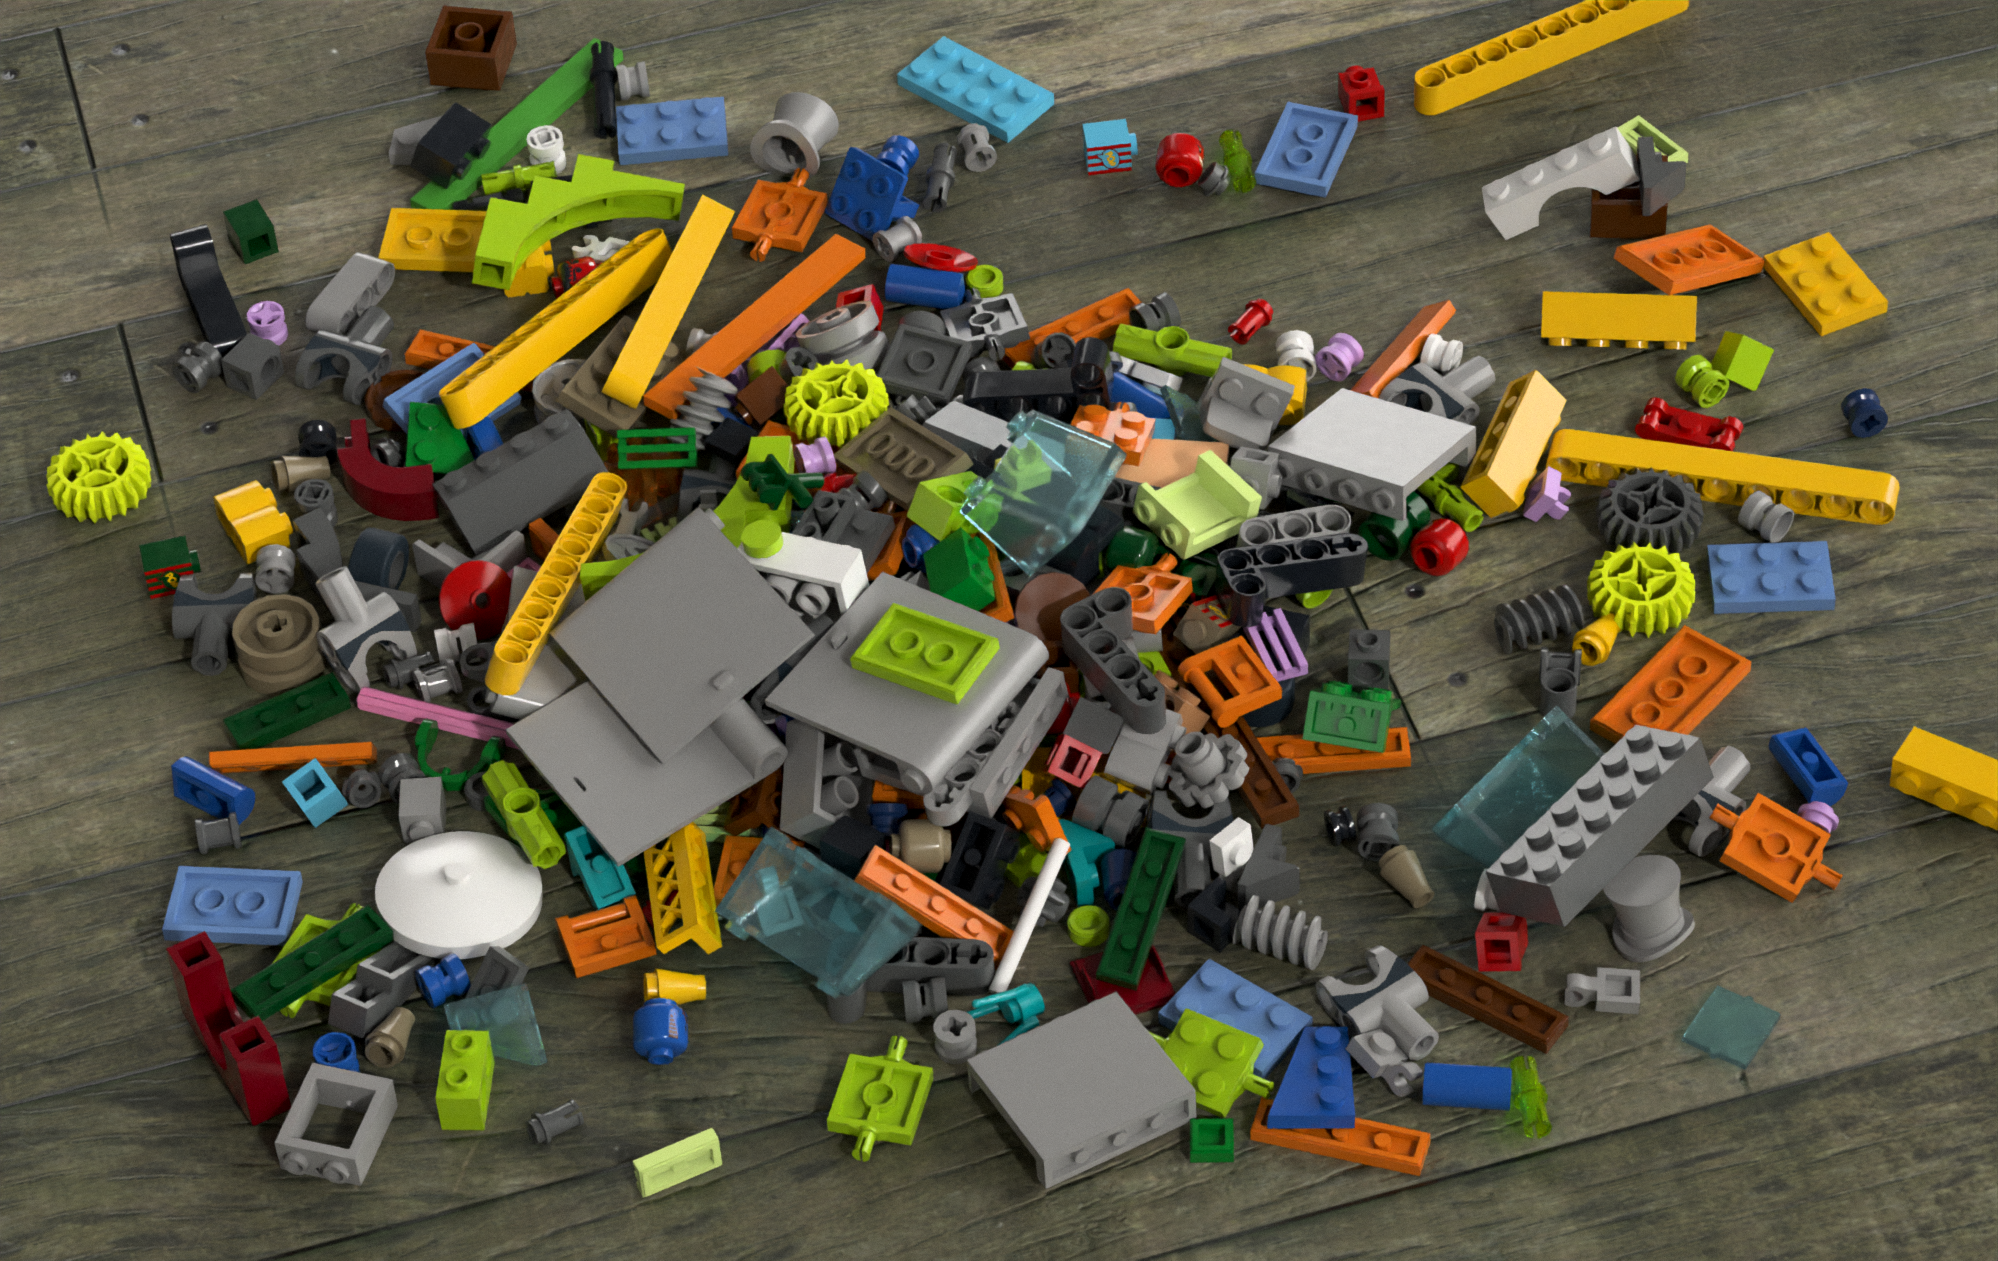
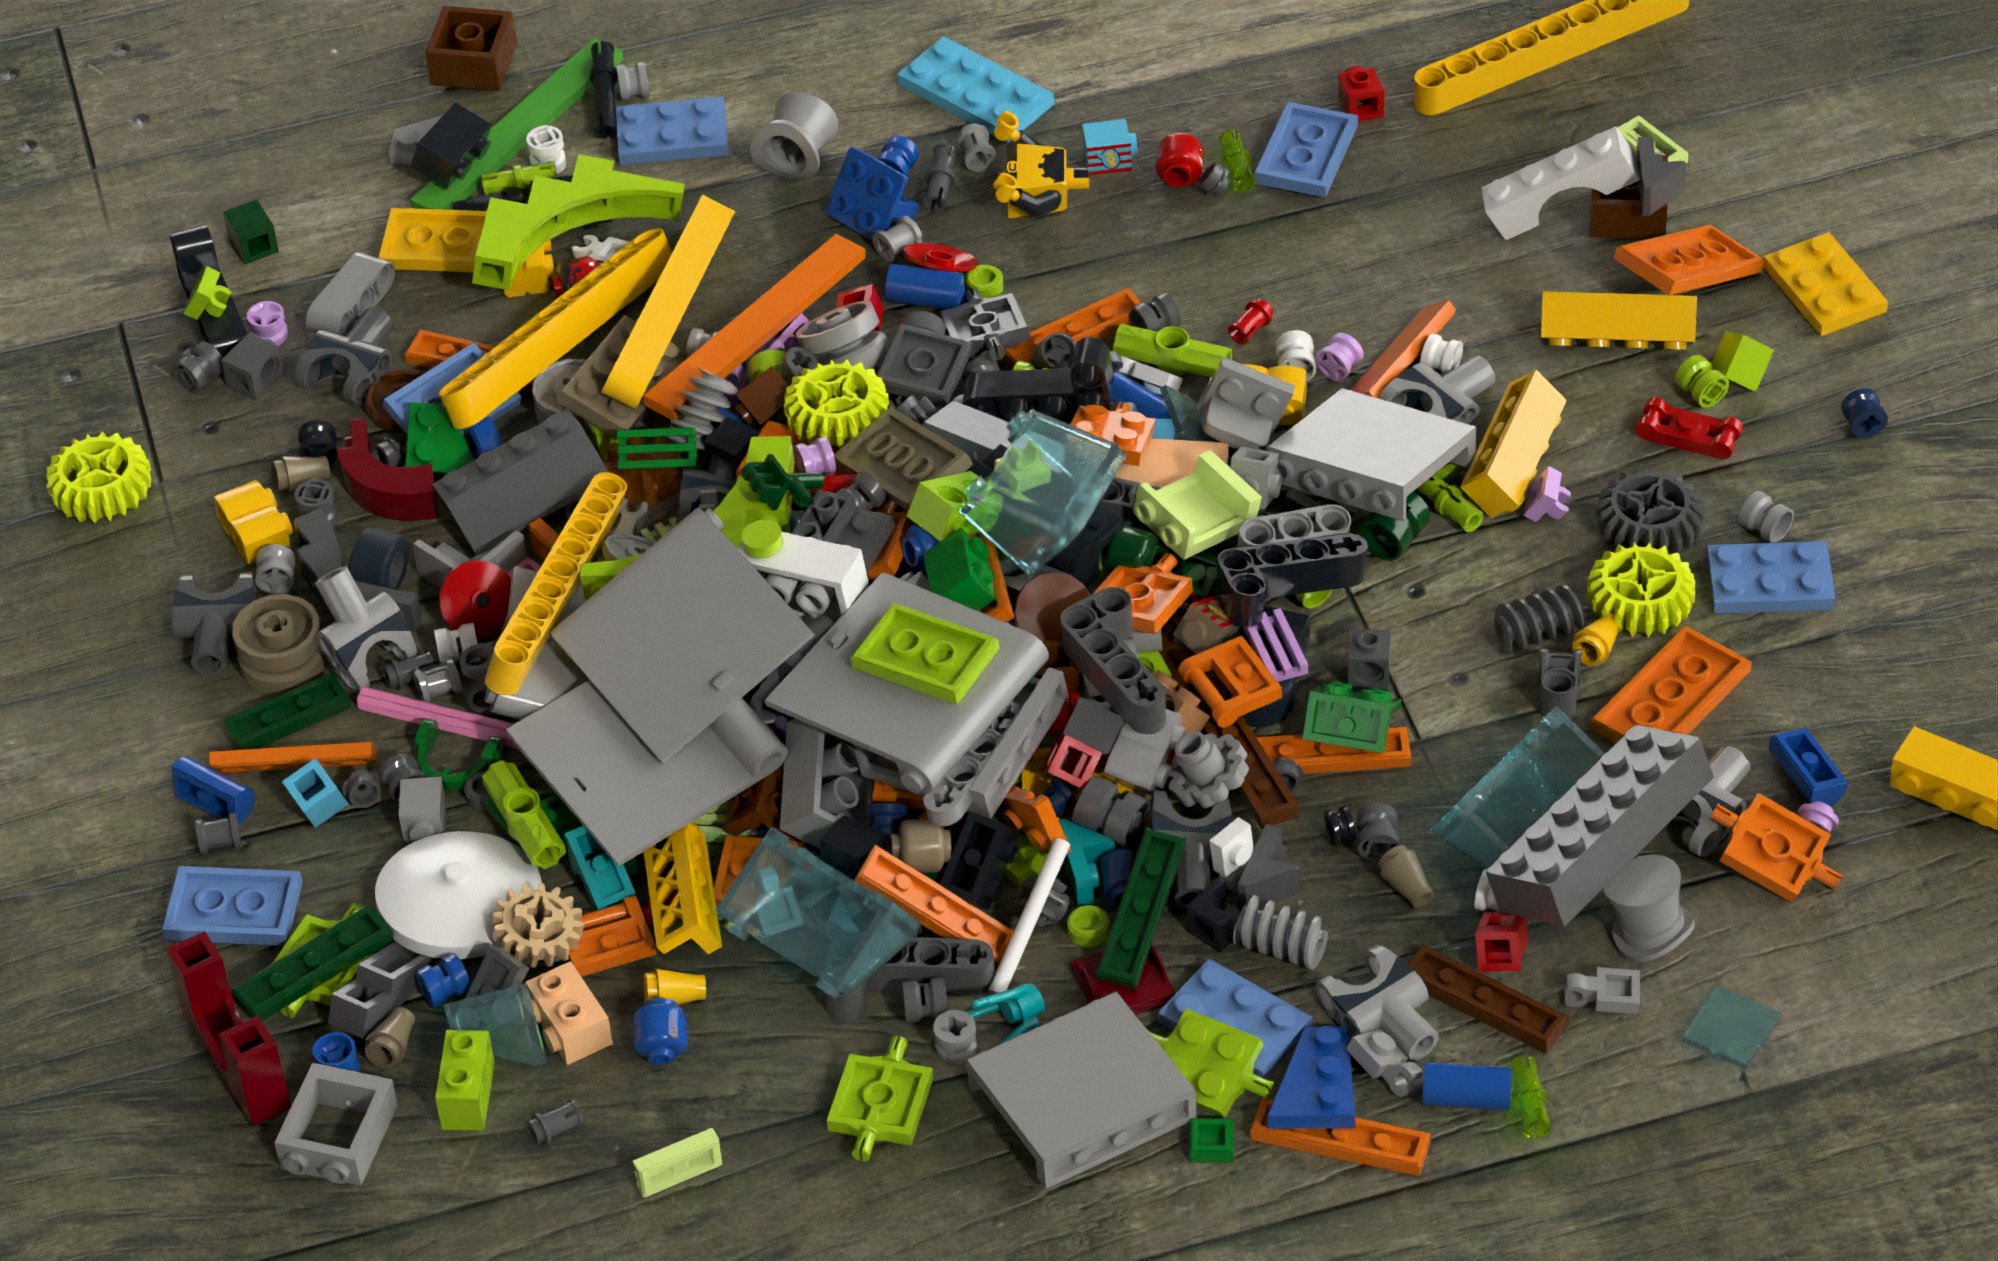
(166, 563): dark green brick -> none
(206, 295): none -> lime tile
(558, 924): none -> tan gear
(569, 1013): none -> light nougat brick
(780, 215): orange plate -> none
(1035, 173): none -> torso
(1439, 547): red head -> none
(1730, 475): yellow beam -> none

